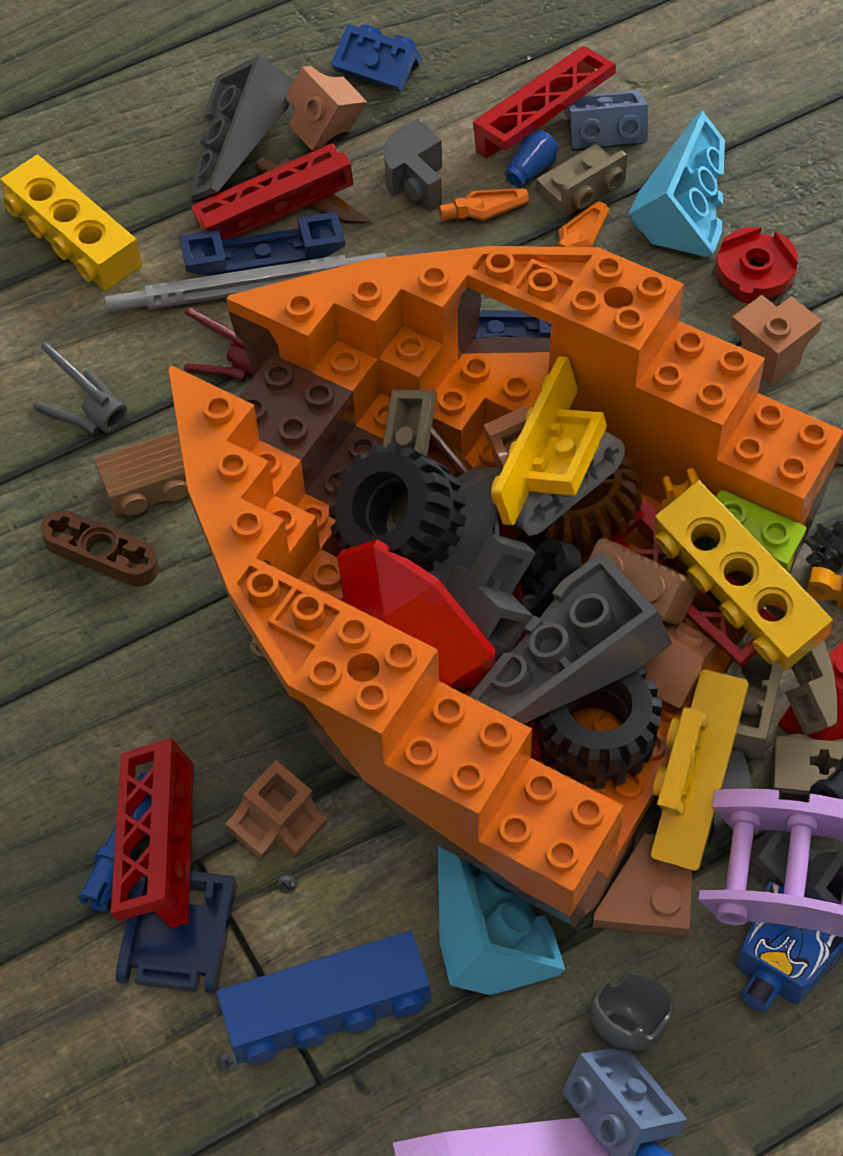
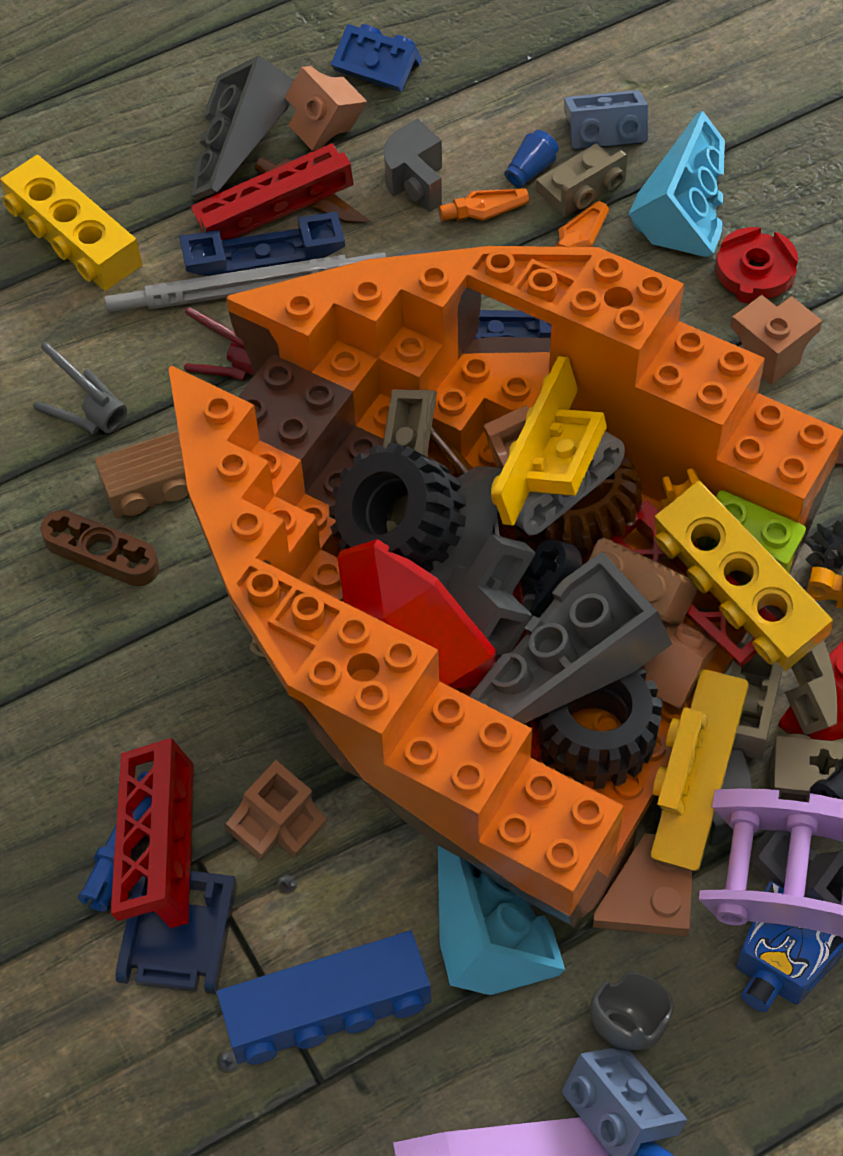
(540, 100): red fence -> none

